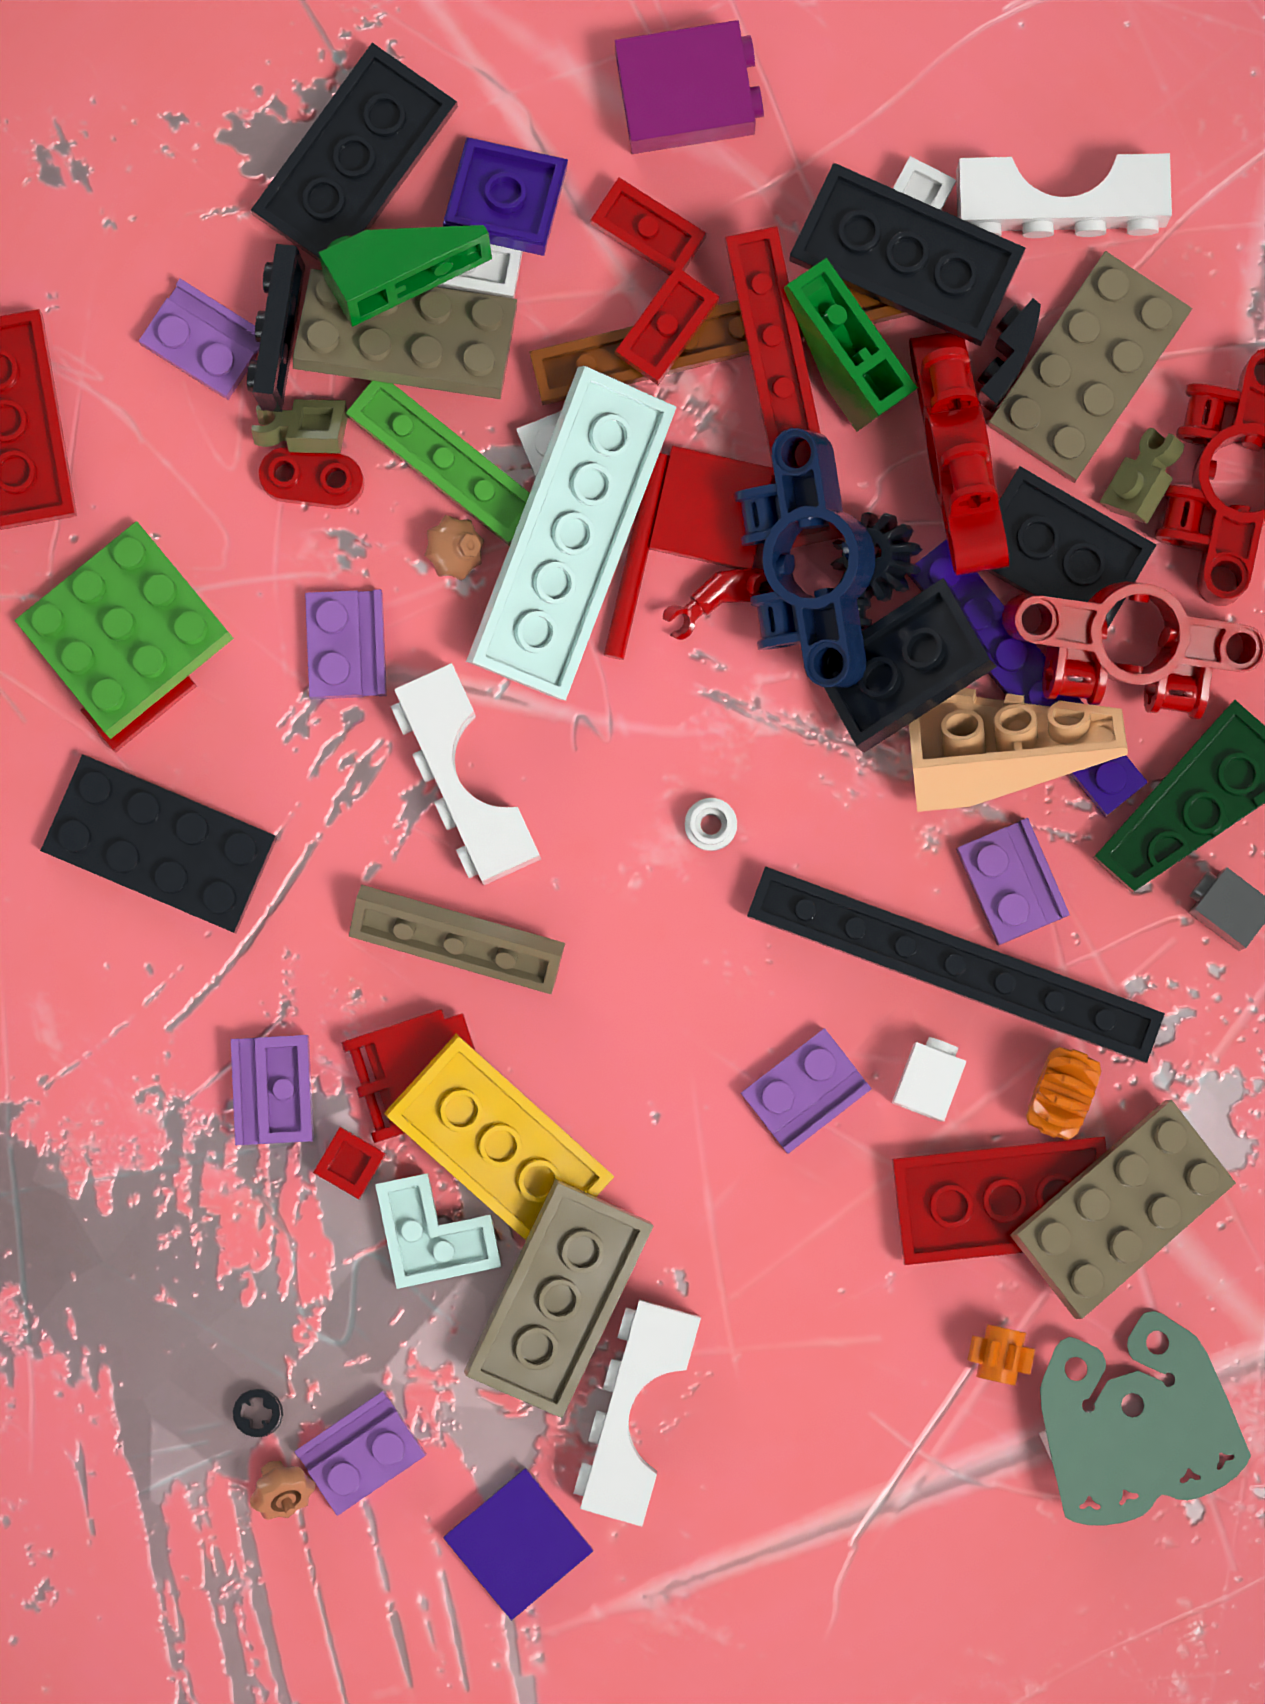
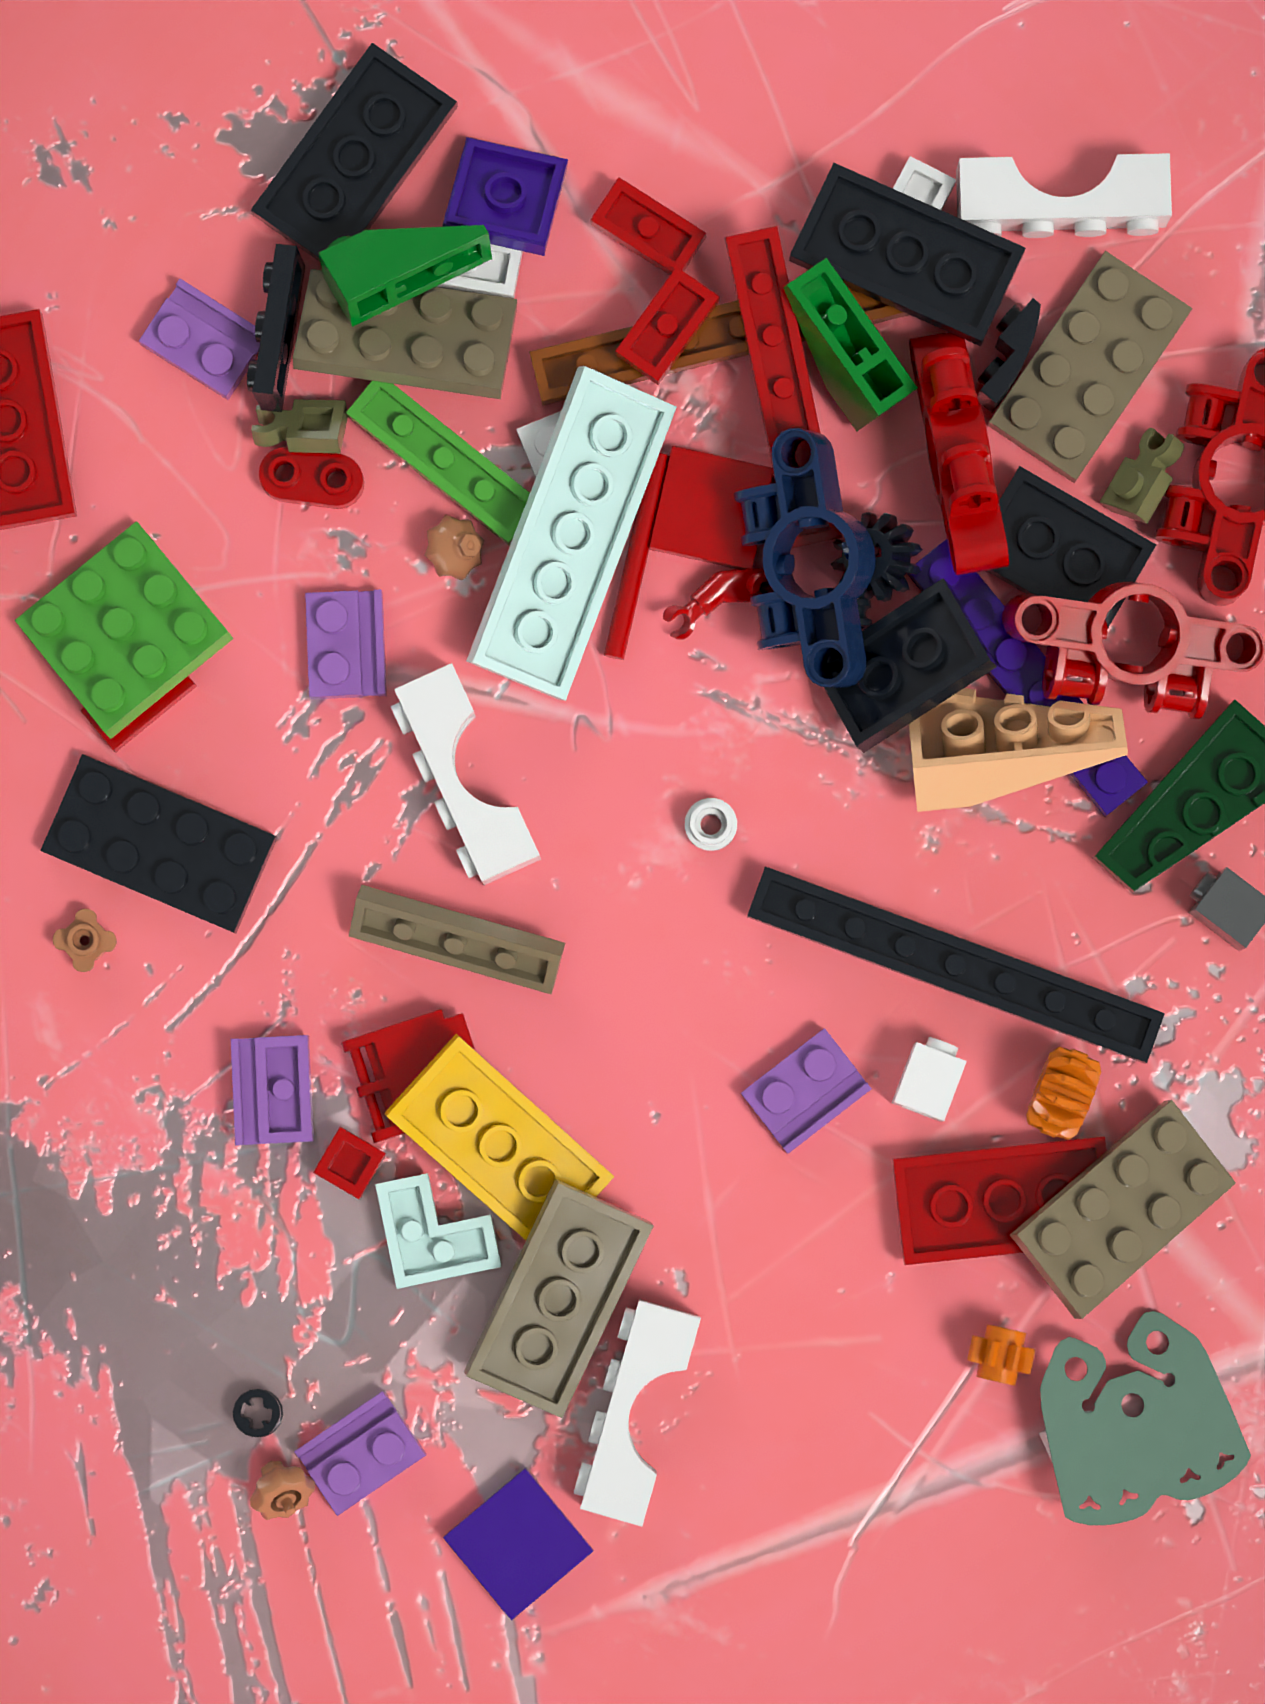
(69, 940): none -> nougat plate
(687, 86): magenta brick -> none
(1012, 881): medium lavender plate -> none

